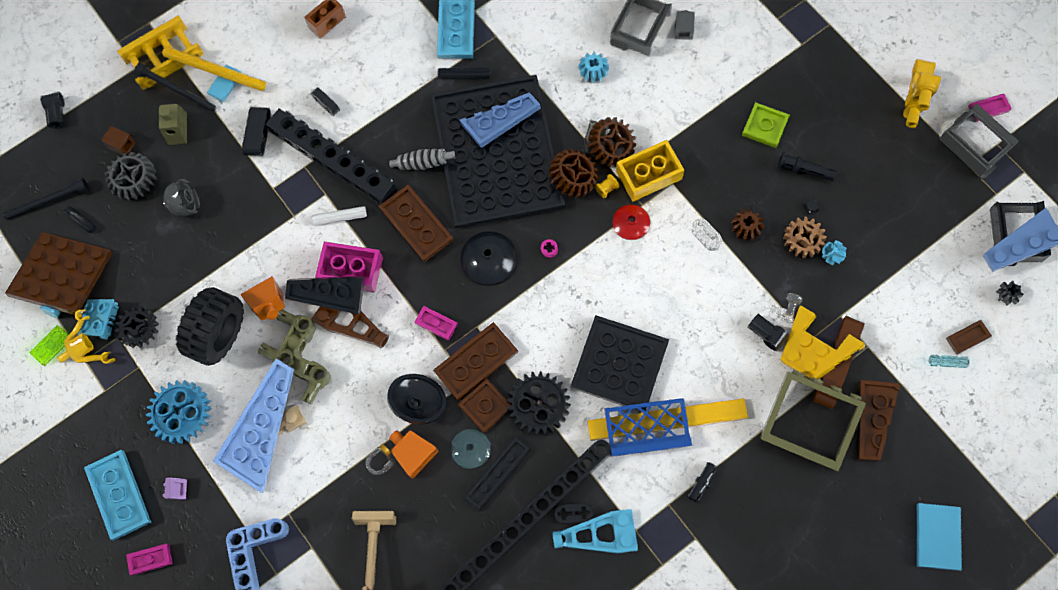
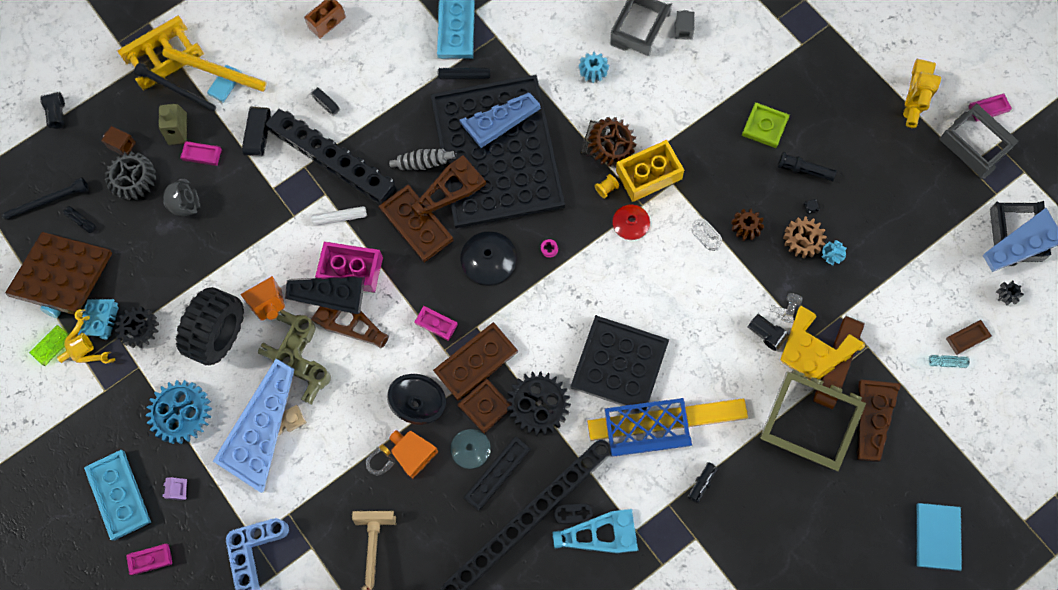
(201, 153): none -> dark pink tile
(464, 172): none -> reddish brown plate
(578, 170): reddish brown gear -> none

